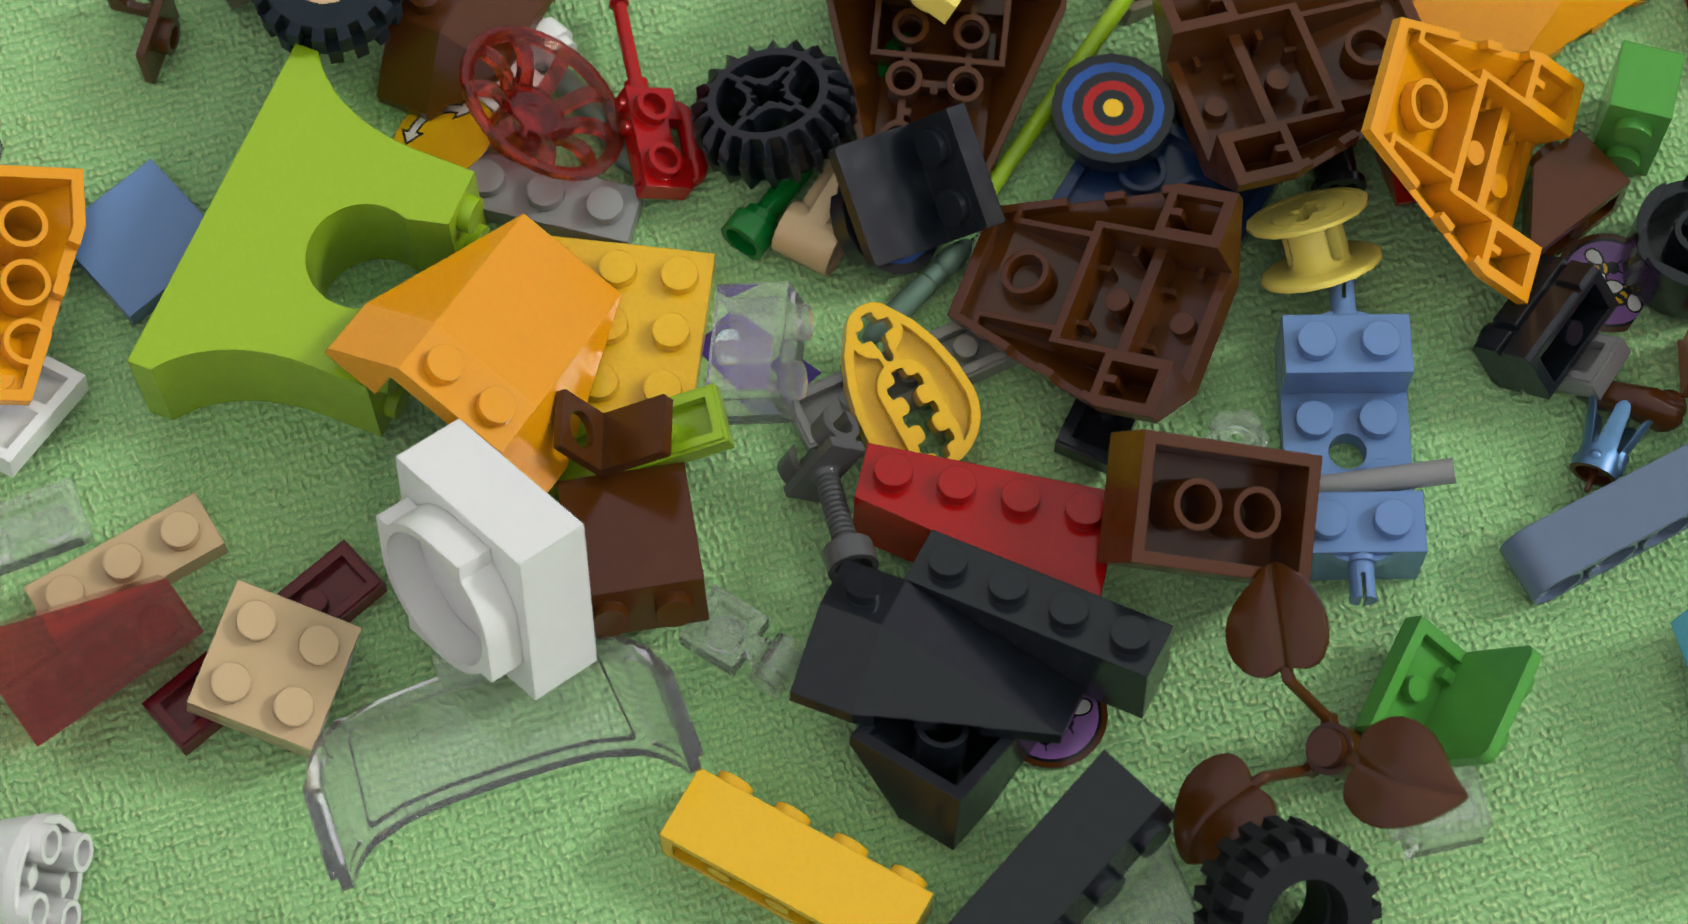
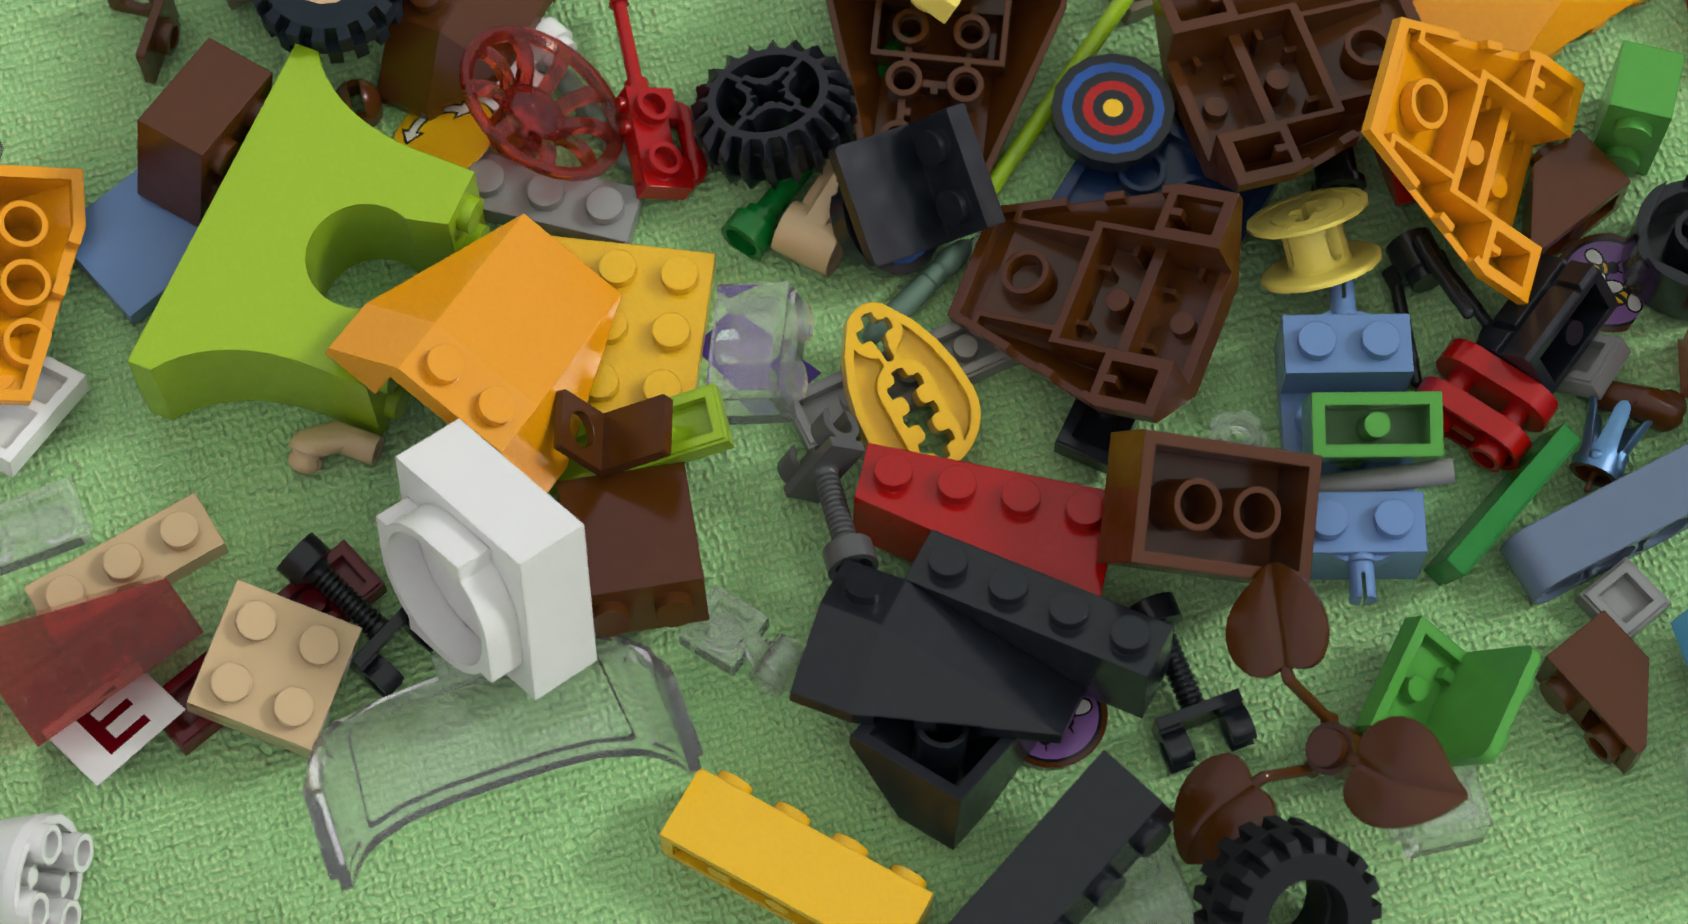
(117, 728): none -> white sticker
(197, 129): none -> reddish brown brick
(310, 565): none -> black bar
(331, 438): none -> tan arm
(369, 95): none -> reddish brown hinge
(1194, 711): none -> black bar
(1373, 426): none -> bright green brick
(1423, 266): none -> black plant
(1489, 405): none -> red brick
(1502, 506): none -> green tile
(1604, 688): none -> reddish brown slope
(1626, 597): none -> light grey tile

